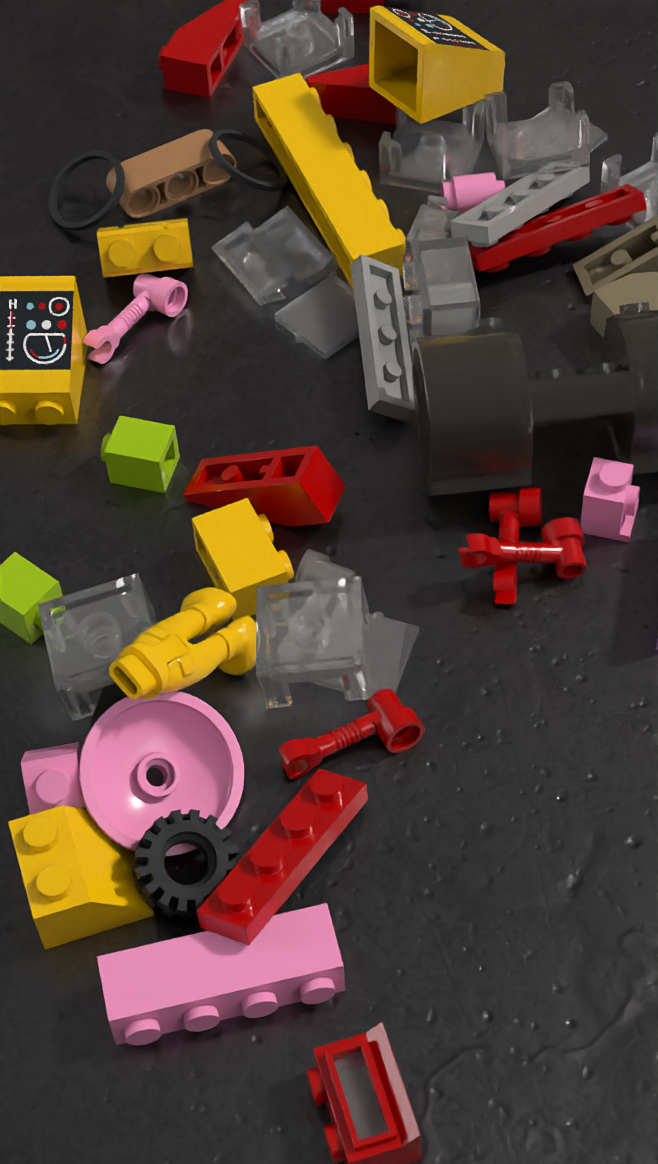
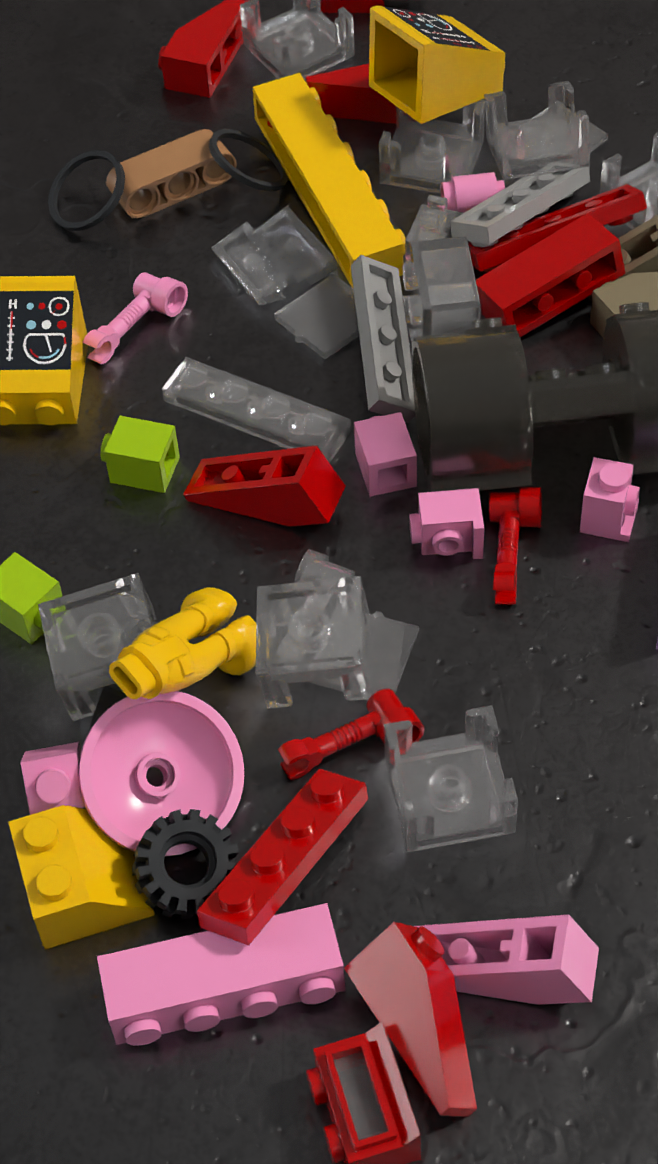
(145, 247): yellow brick -> none
(240, 553): yellow brick -> none
(255, 408): none -> clear plate
(385, 454): none -> bright pink brick
(420, 1009): none -> slope
(448, 523): none -> bright pink brick
(450, 785): none -> clear panel
(521, 959): none -> bright pink slope
(551, 275): none -> red brick
(560, 546): red brick -> none

